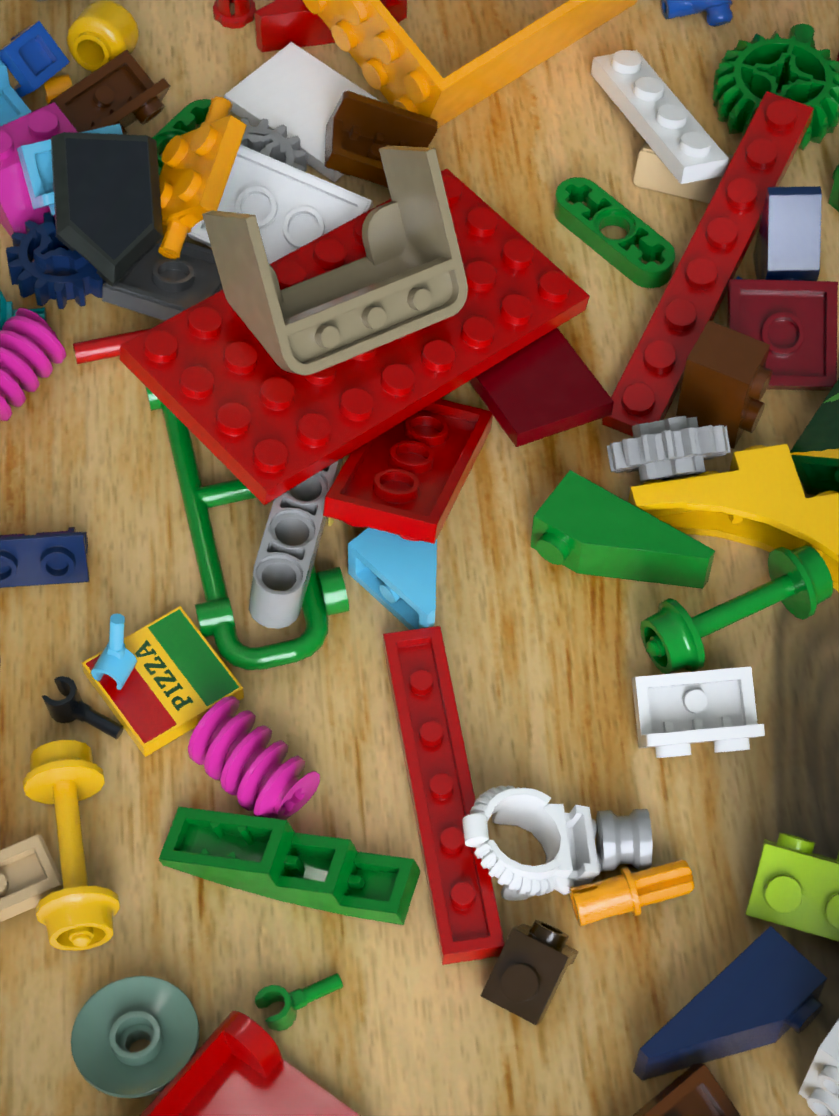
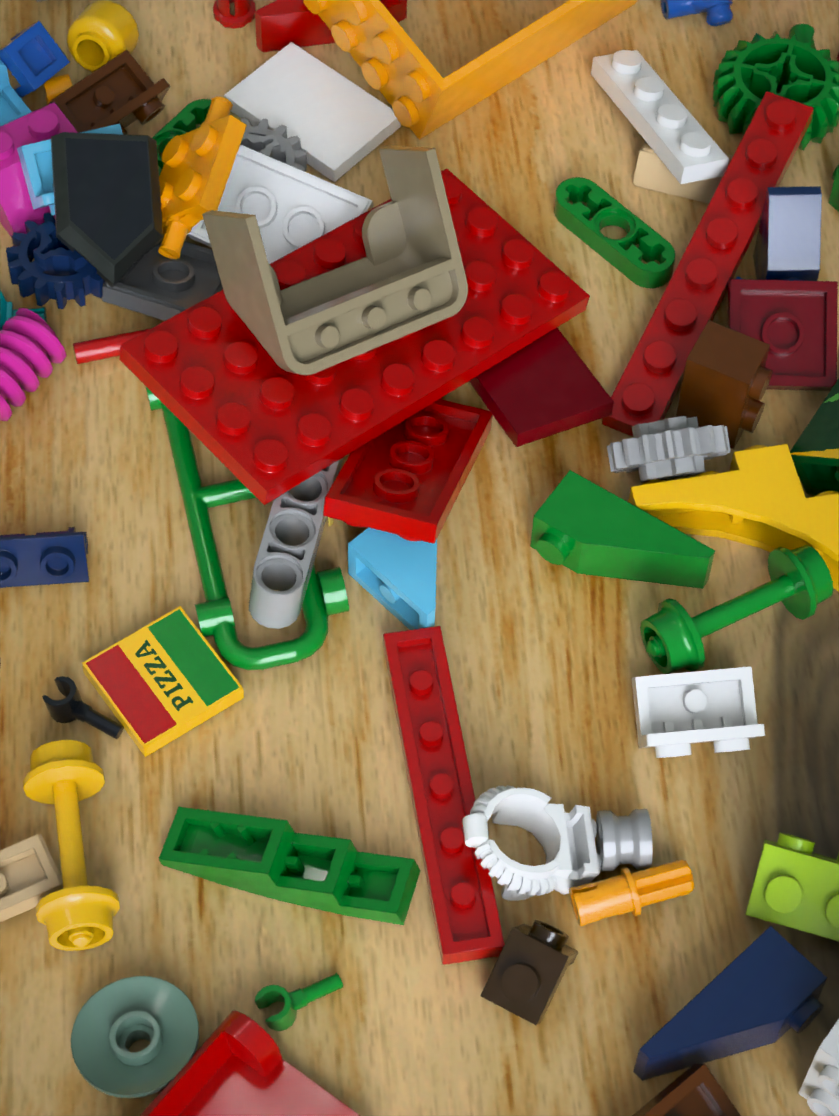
(115, 659): medium azure hand -> none
(248, 767): dark pink piece -> none
(365, 125): reddish brown bracket -> none

